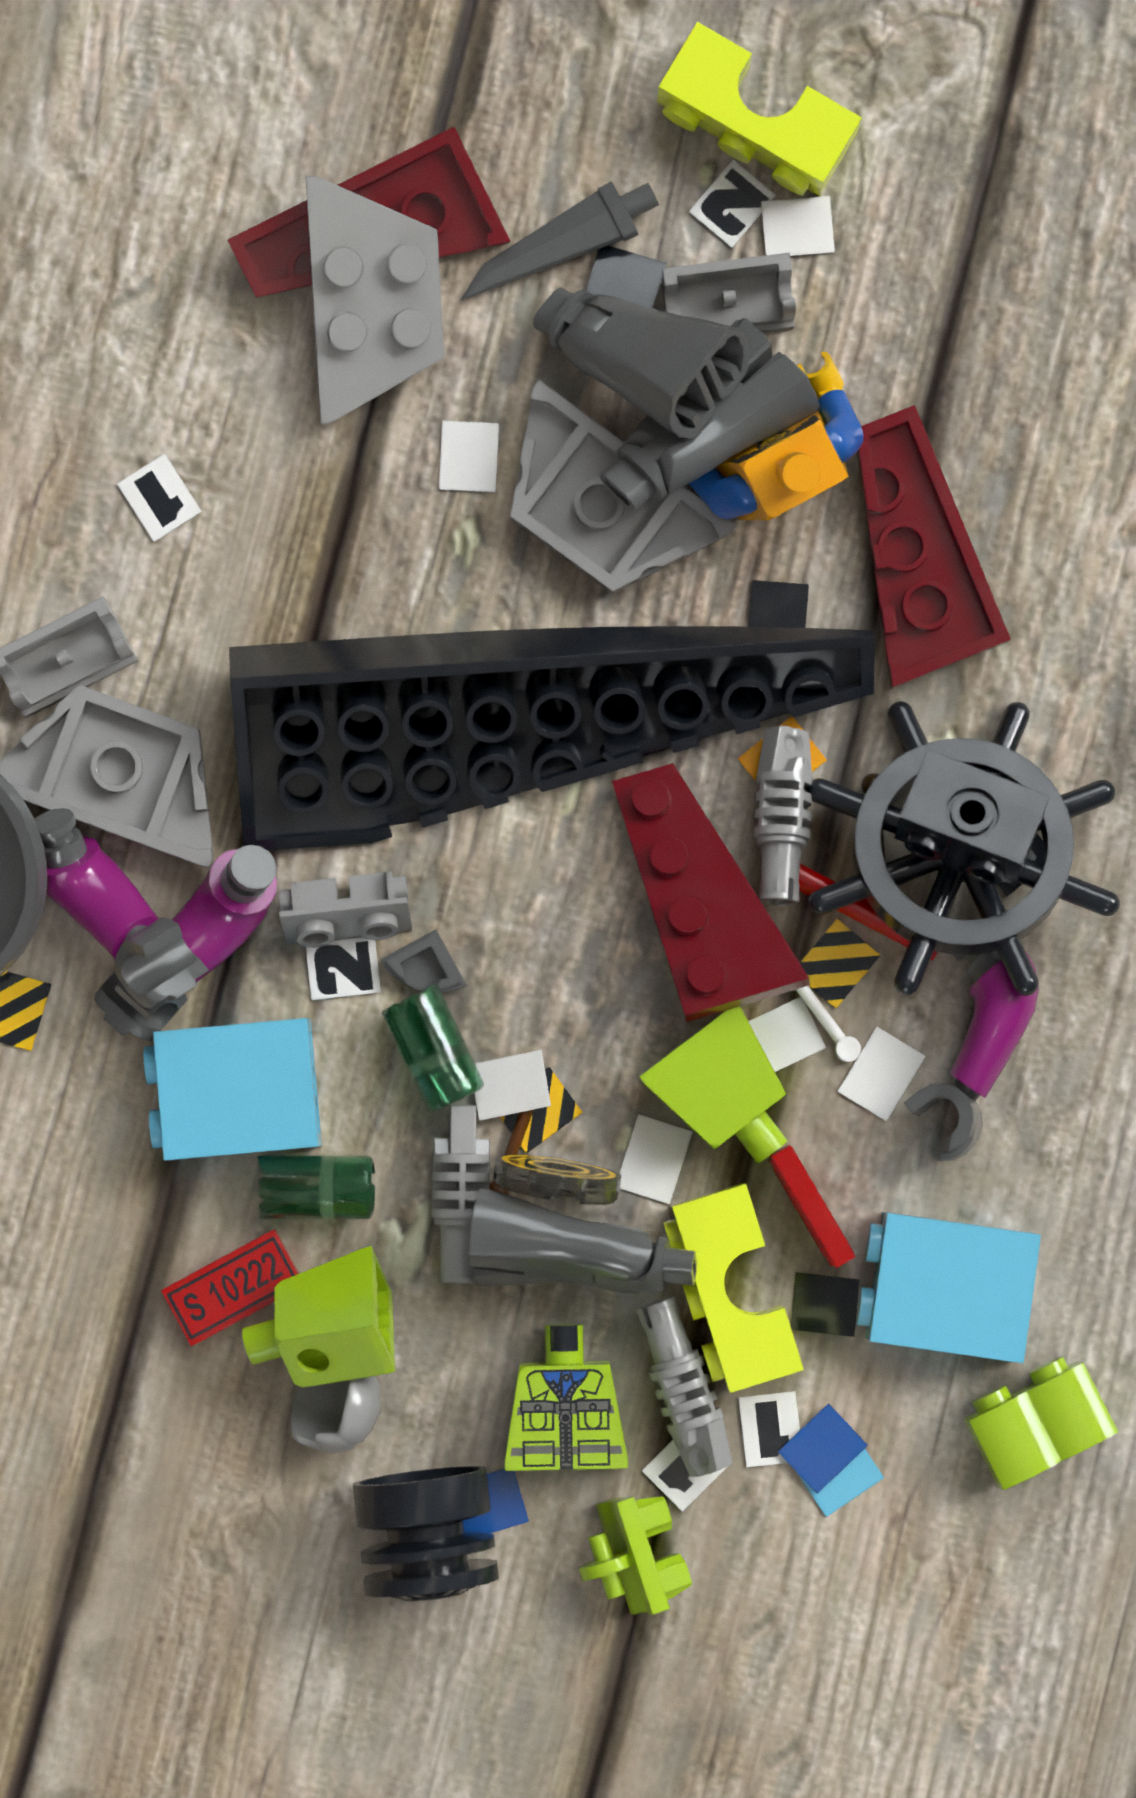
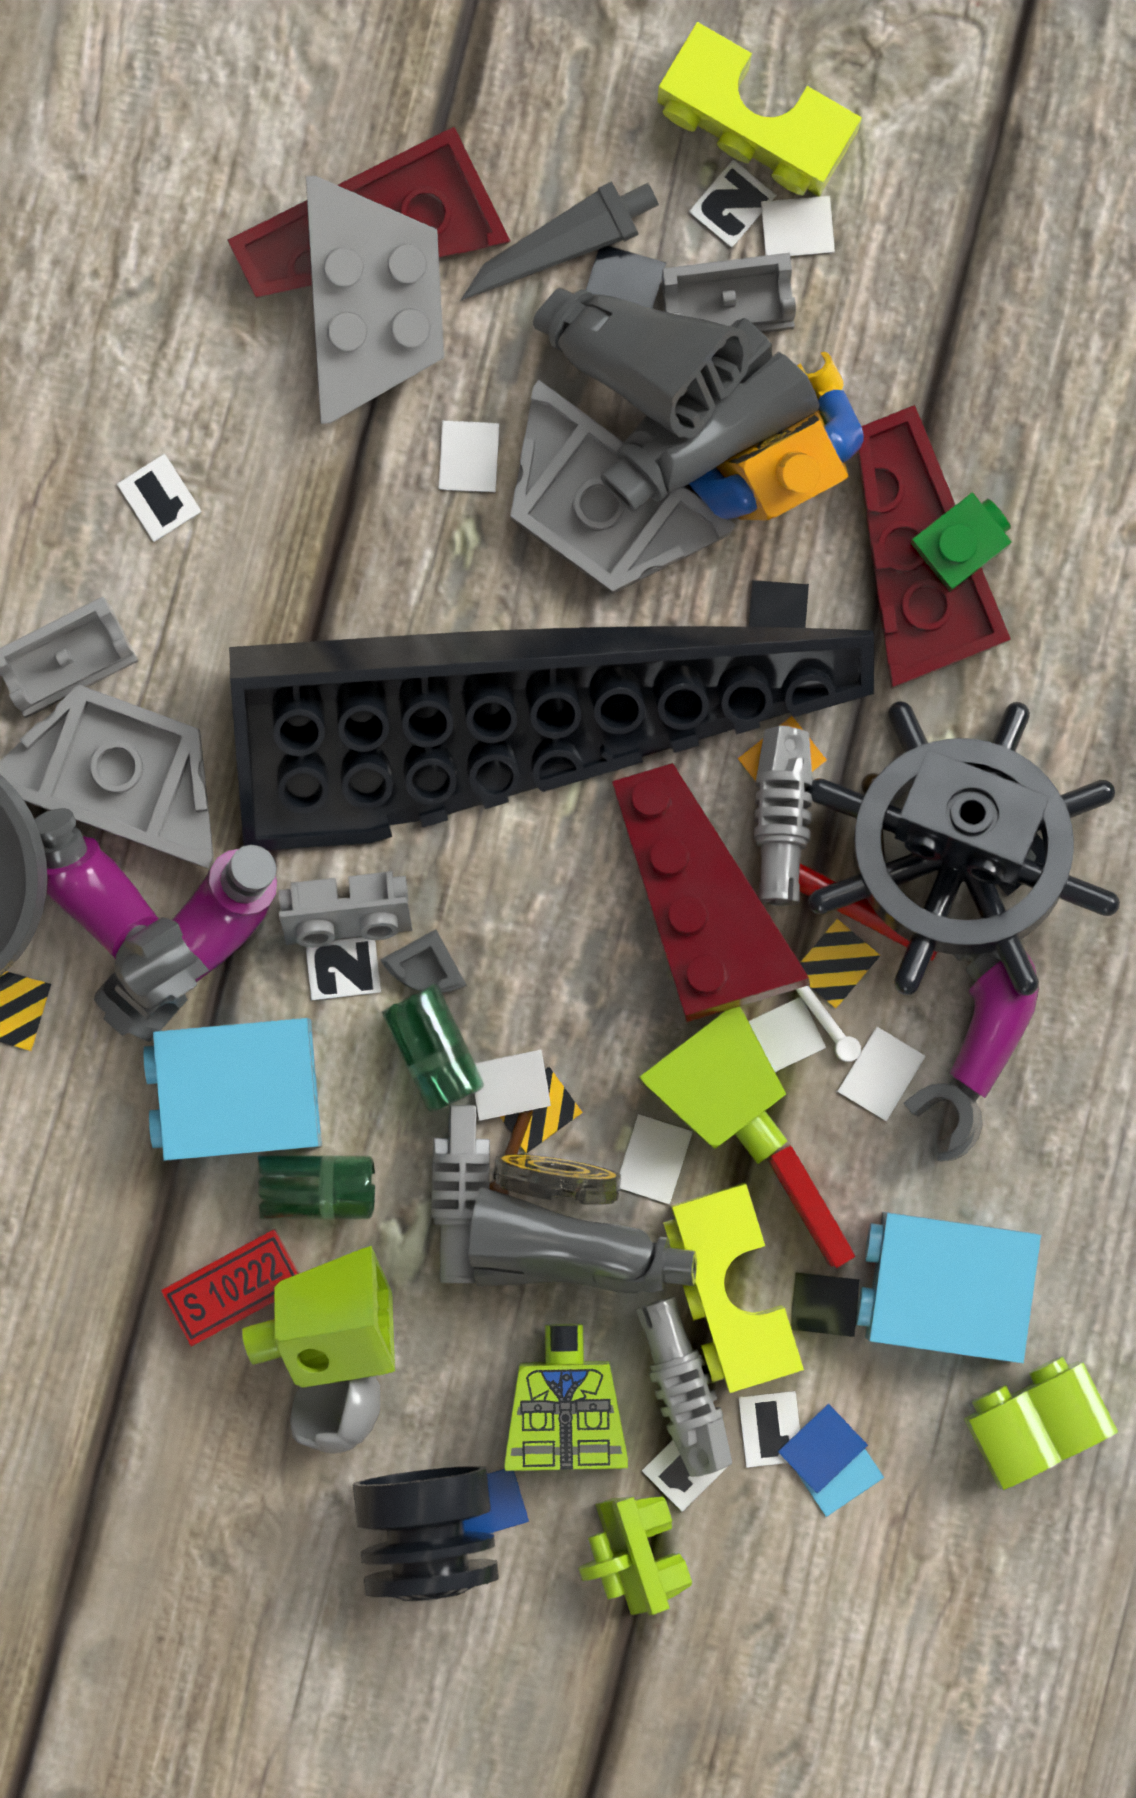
(963, 540): none -> green bracket

